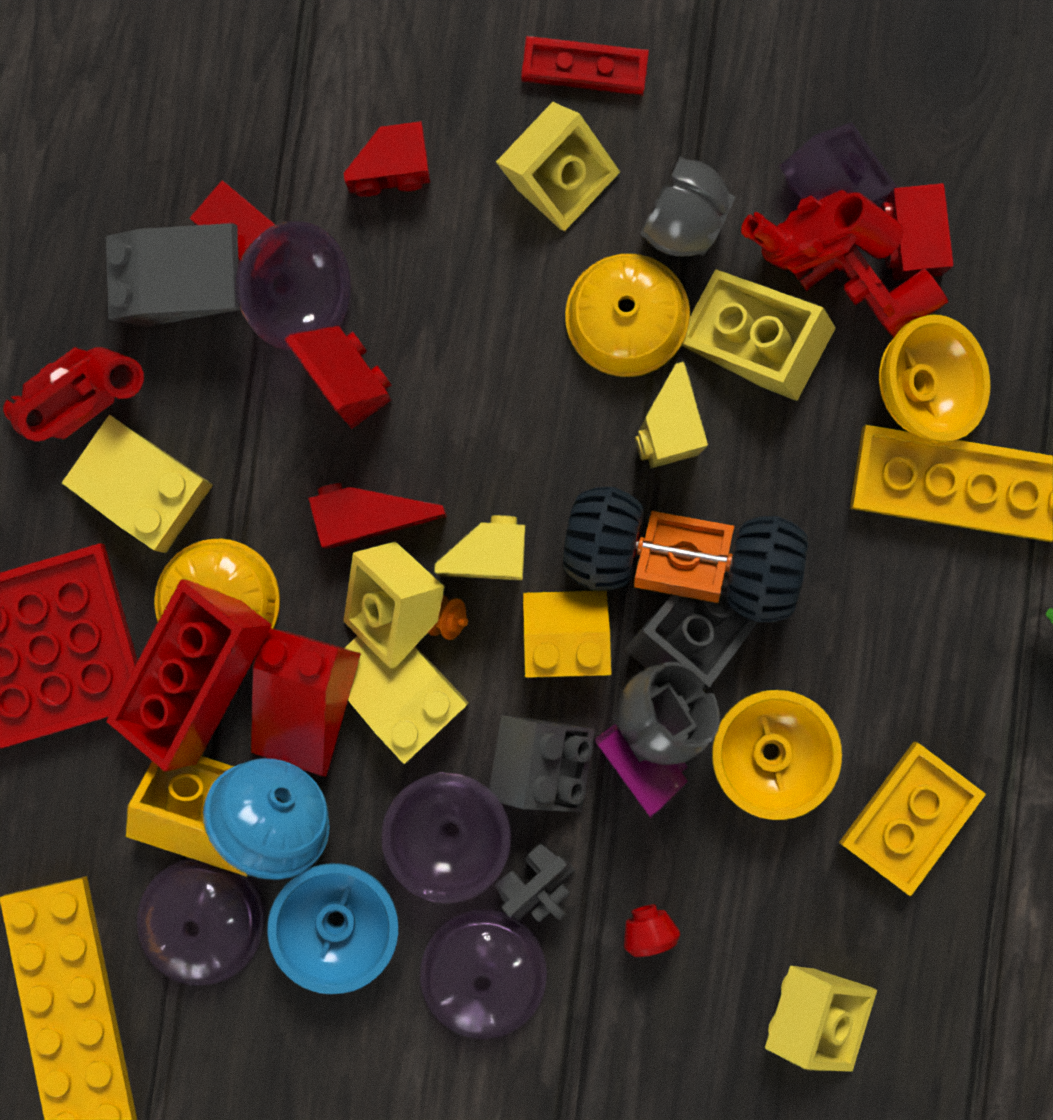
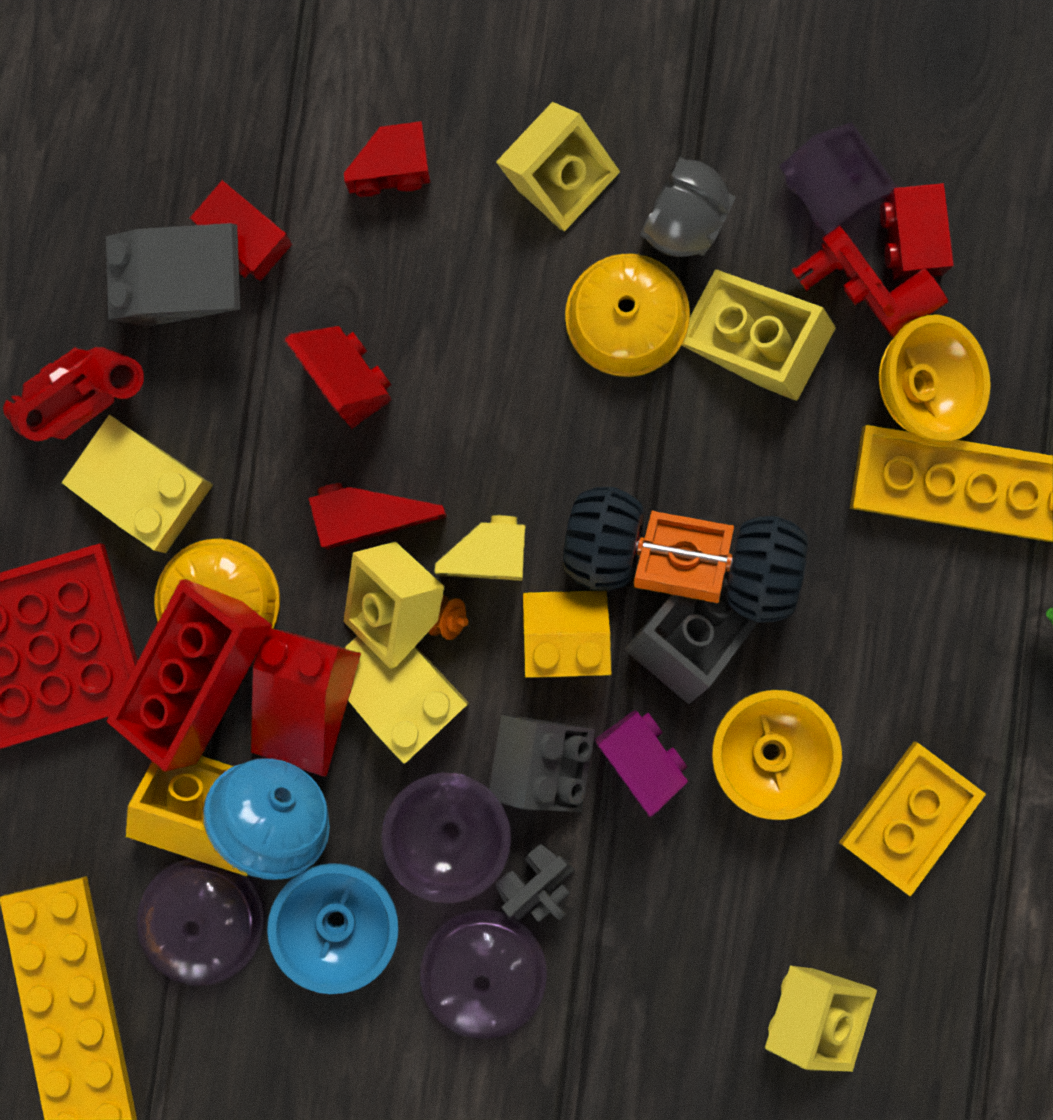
(310, 279): clear purple hat -> none
(584, 65): red tile -> none
(649, 932): red cone -> none
(667, 714): dark grey piece -> none
(673, 423): light yellow slope -> none
(824, 231): red piece -> none

